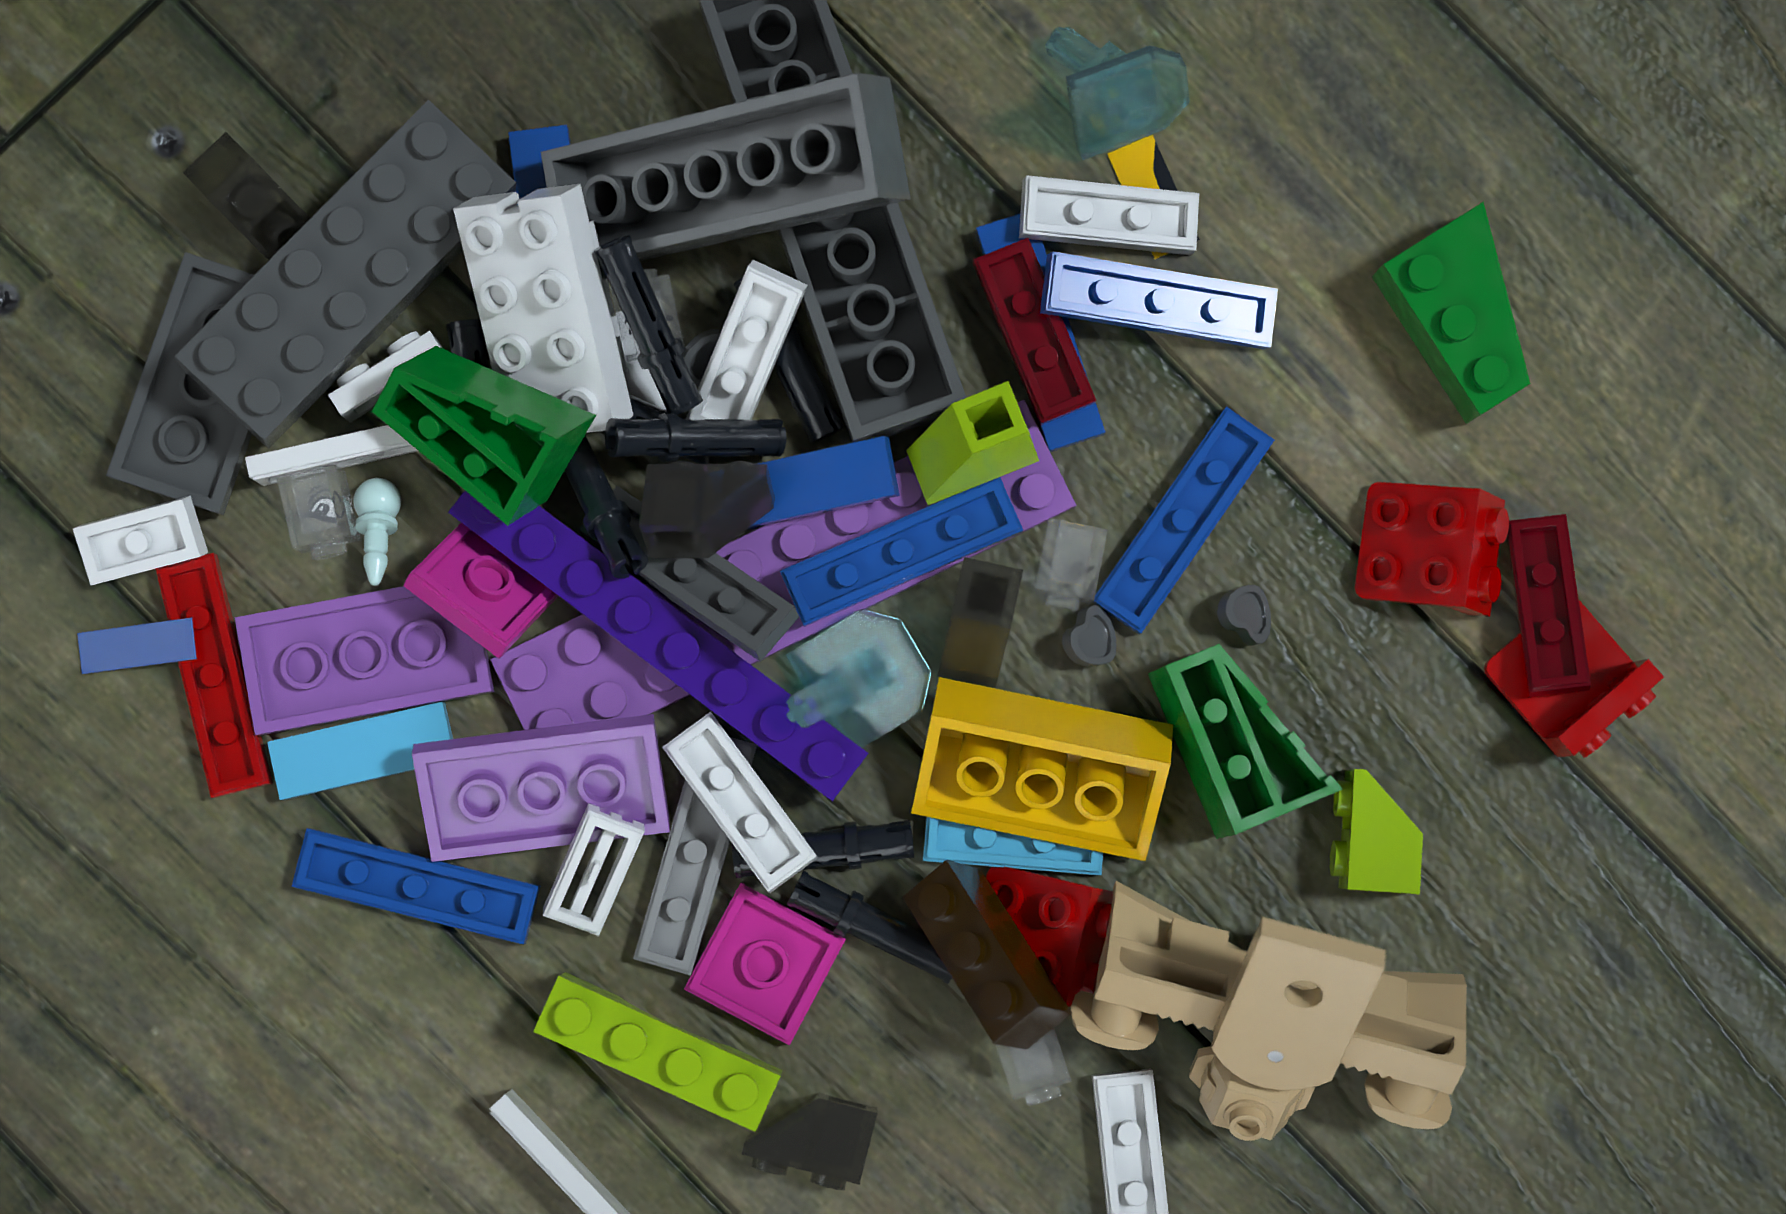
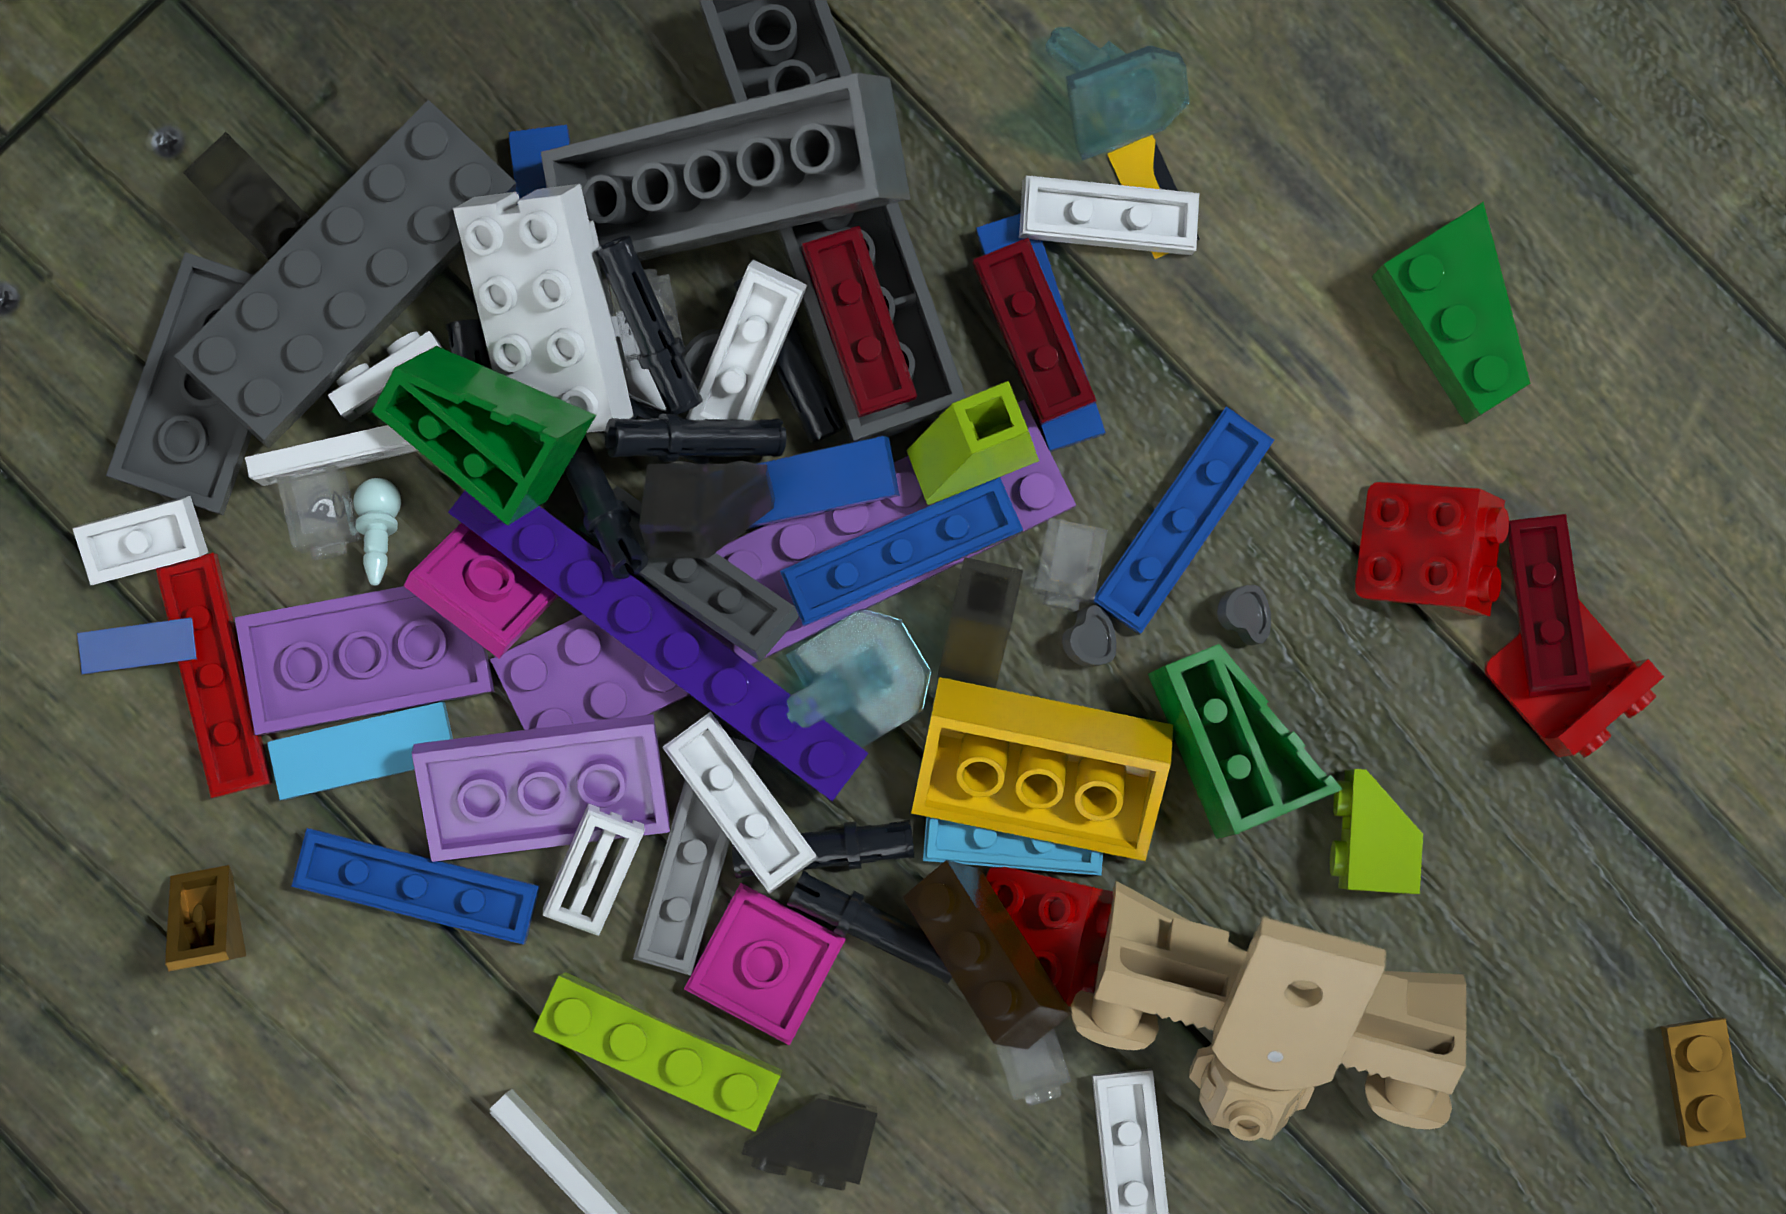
(203, 919): none -> pearl gold slope
(858, 321): none -> dark red tile
(1158, 300): tile -> none
(1703, 1082): none -> pearl gold plate

